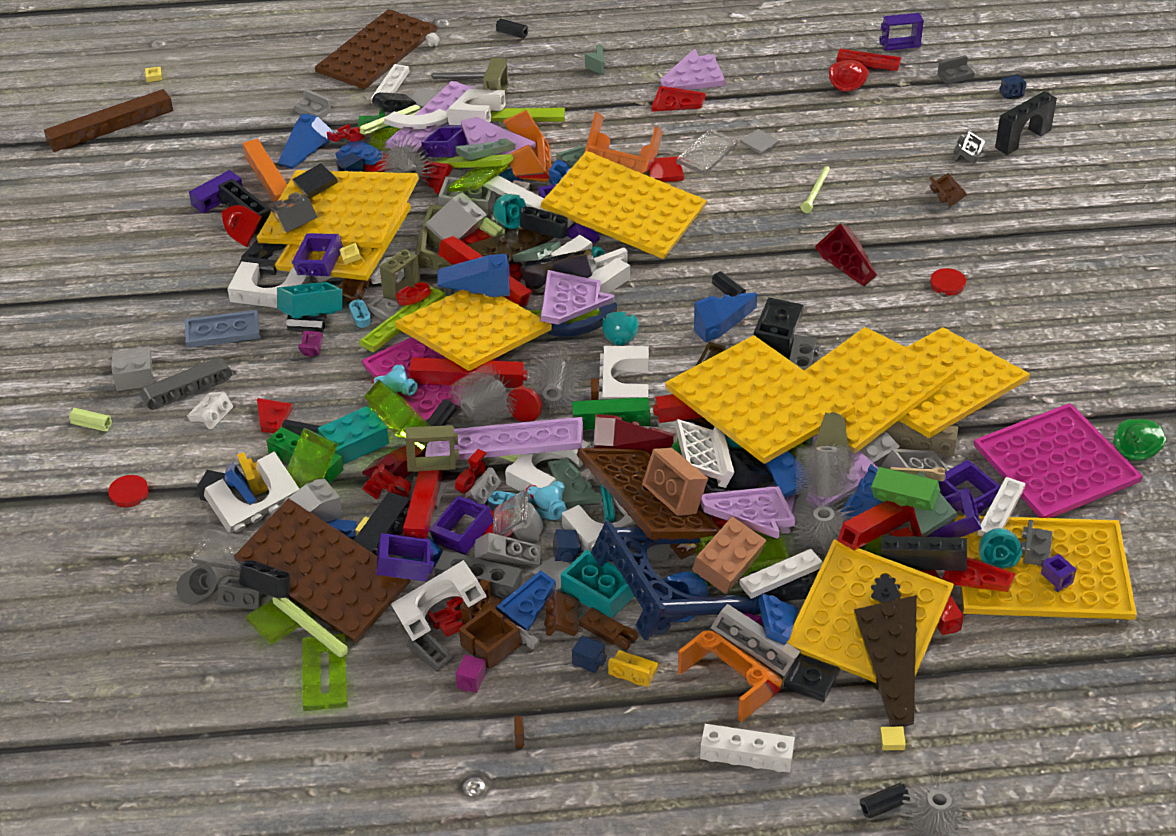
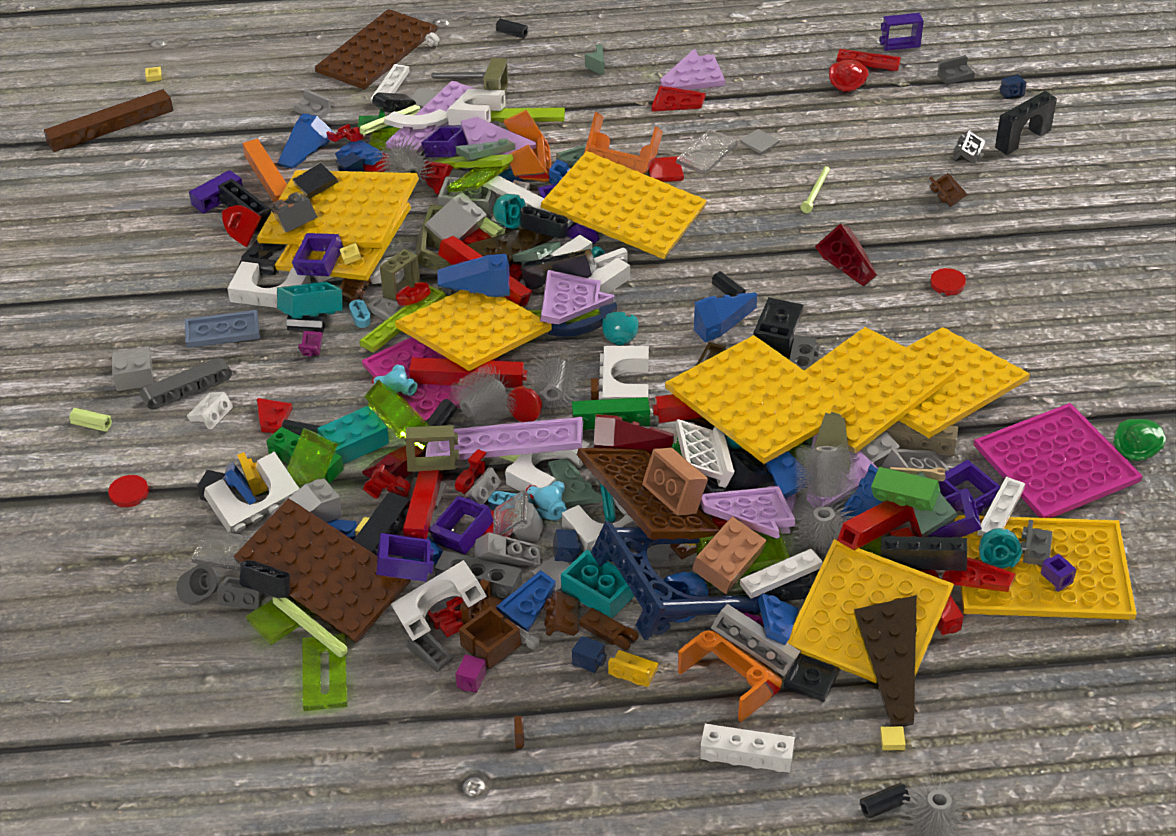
(885, 589): black piece -> none

